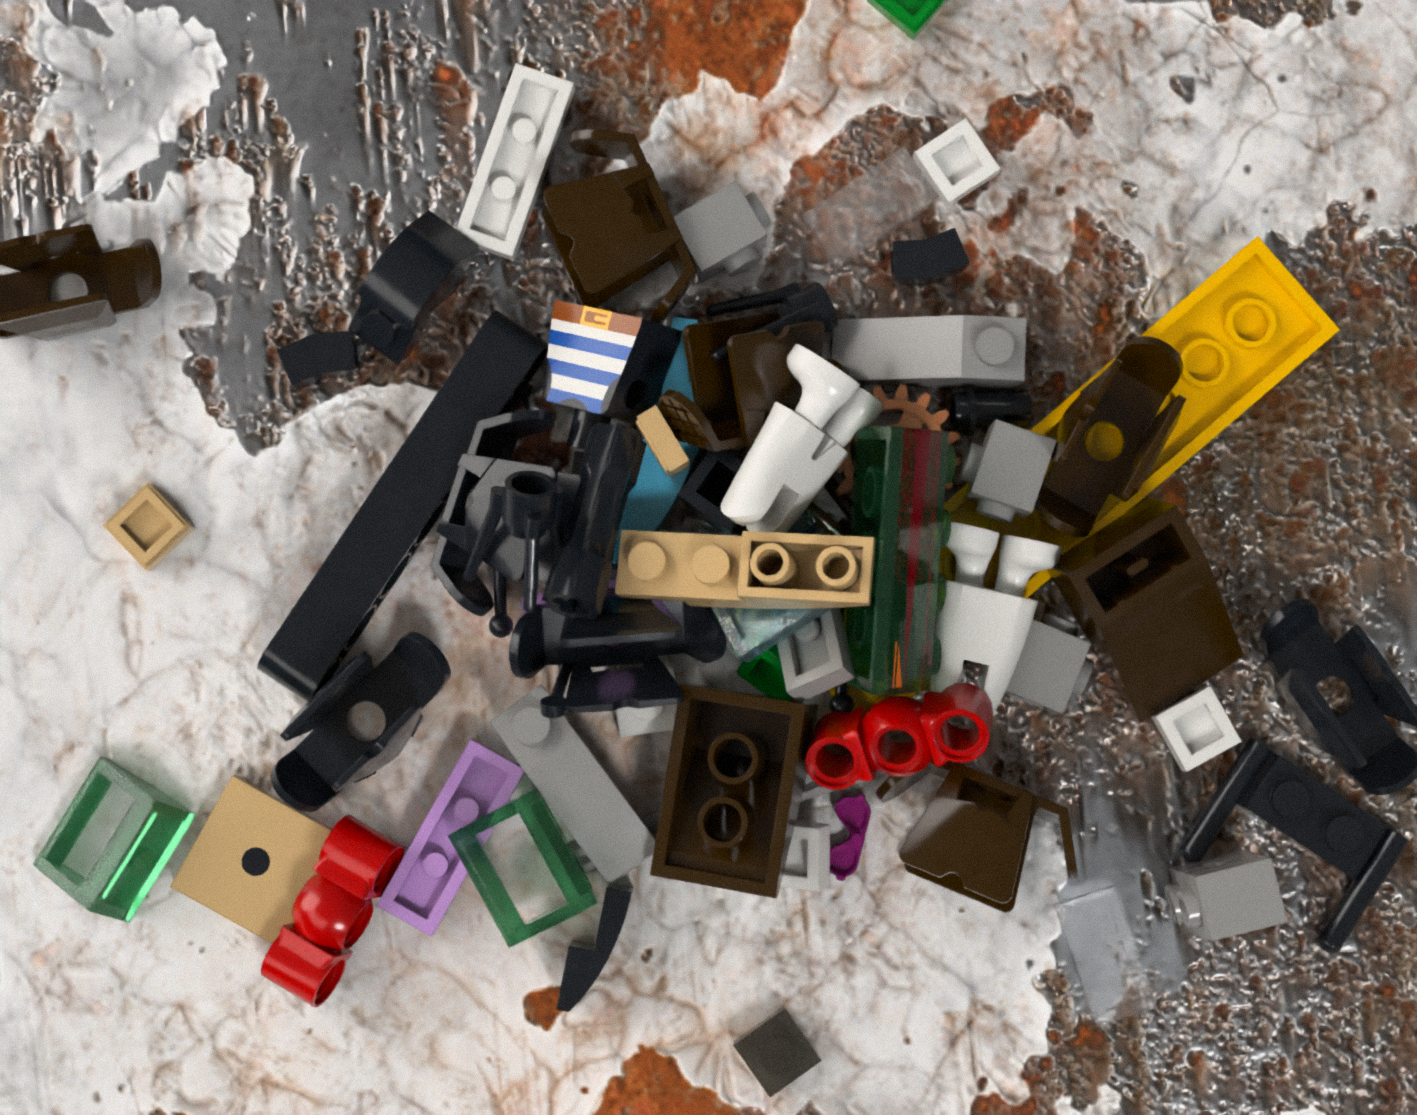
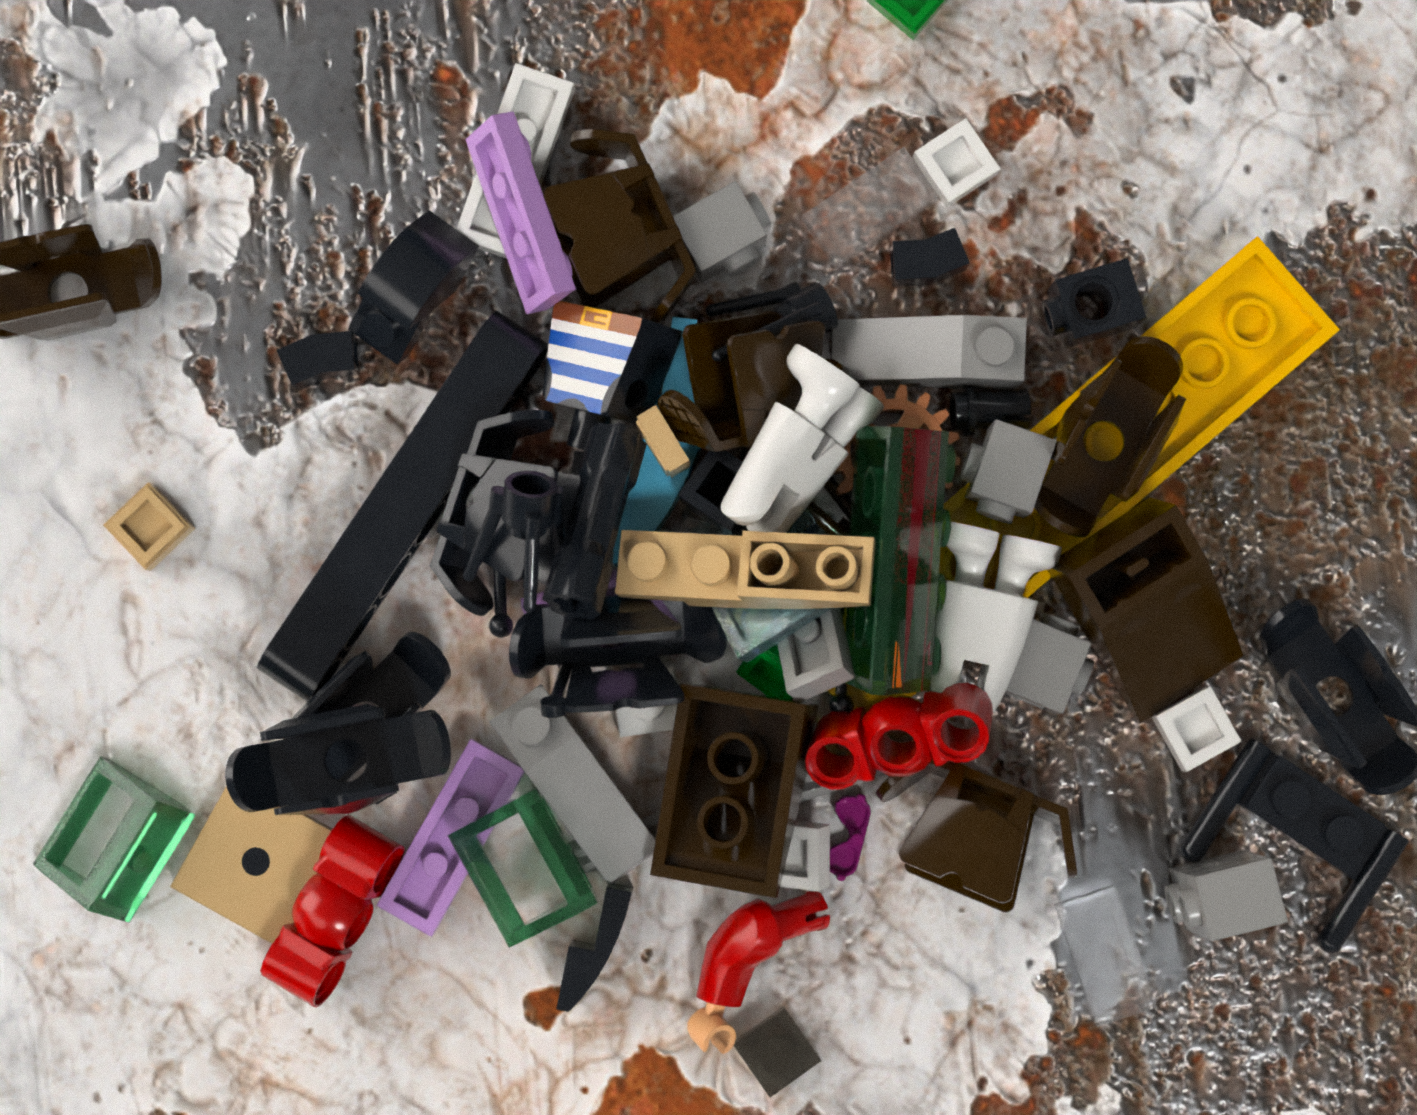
(295, 768): none -> black piece
(520, 212): none -> lavender plate
(736, 948): none -> red arm
(1116, 290): none -> black brick

